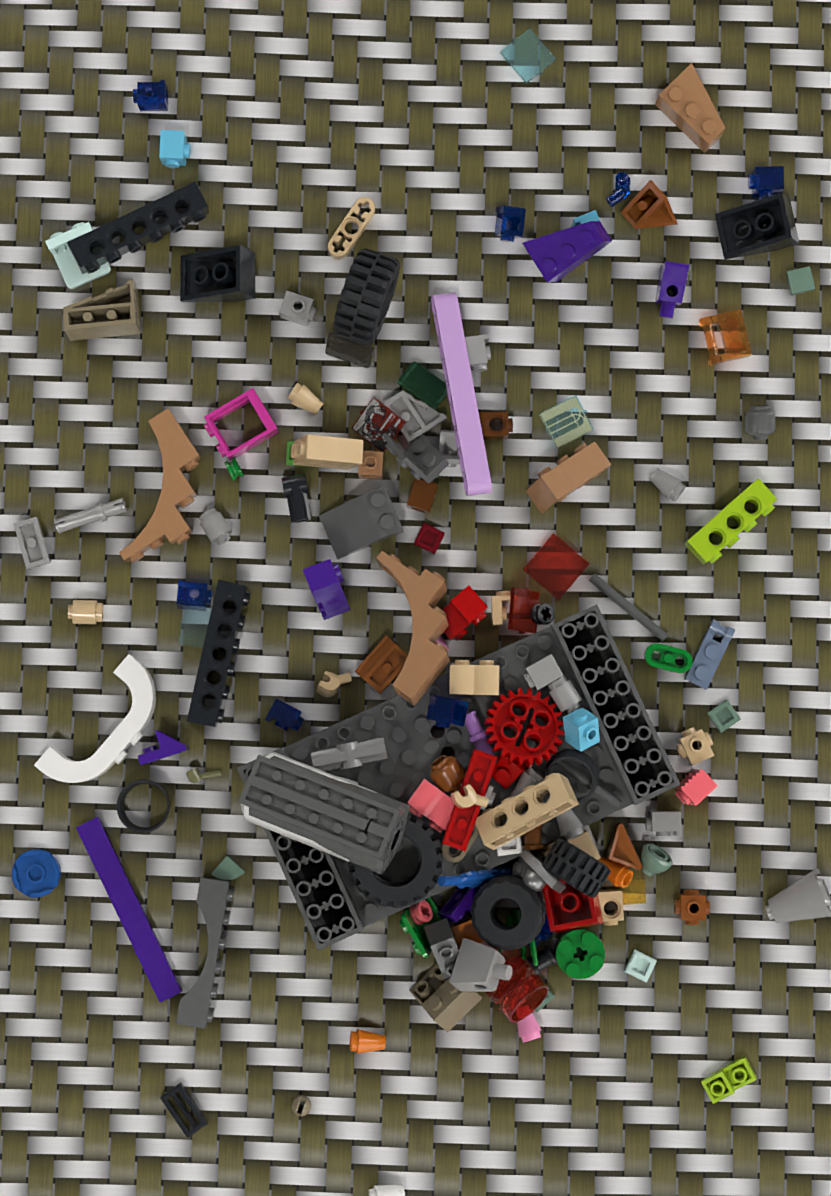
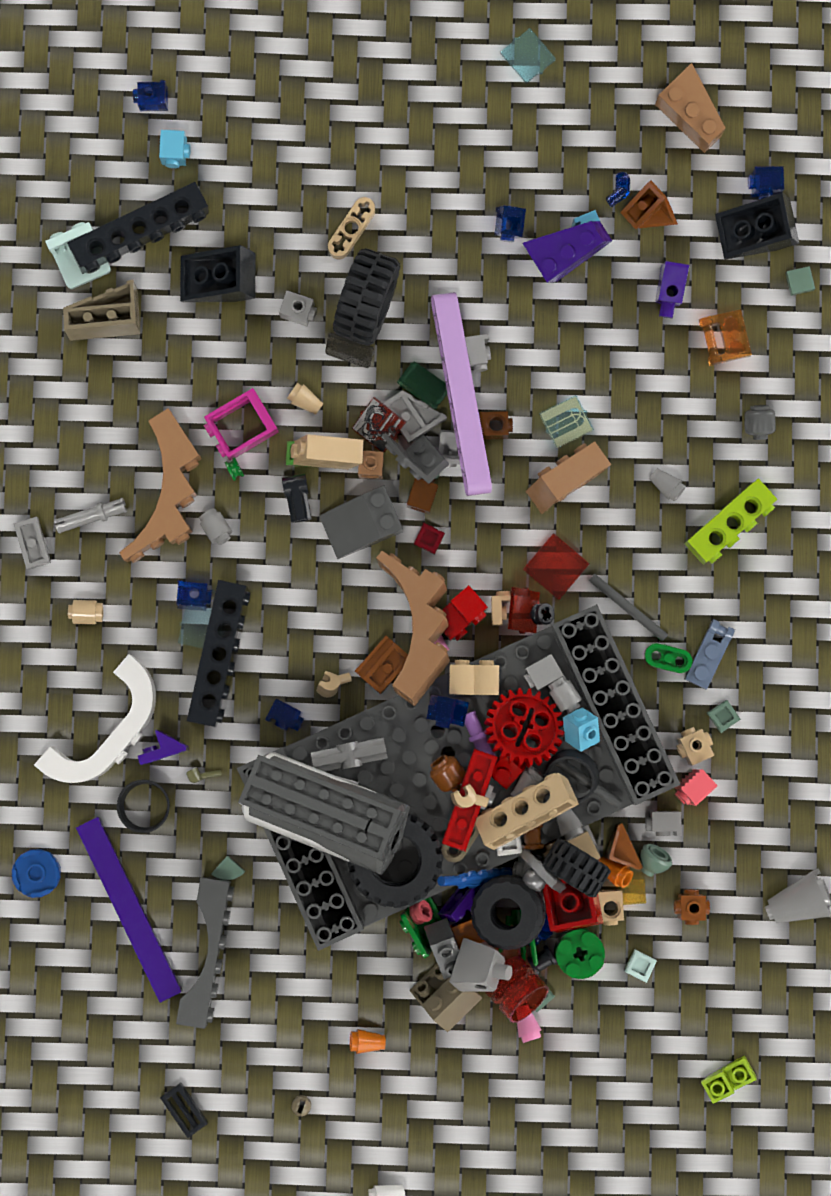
(326, 588): dark purple wedge -> none
(433, 804): coral brick -> none

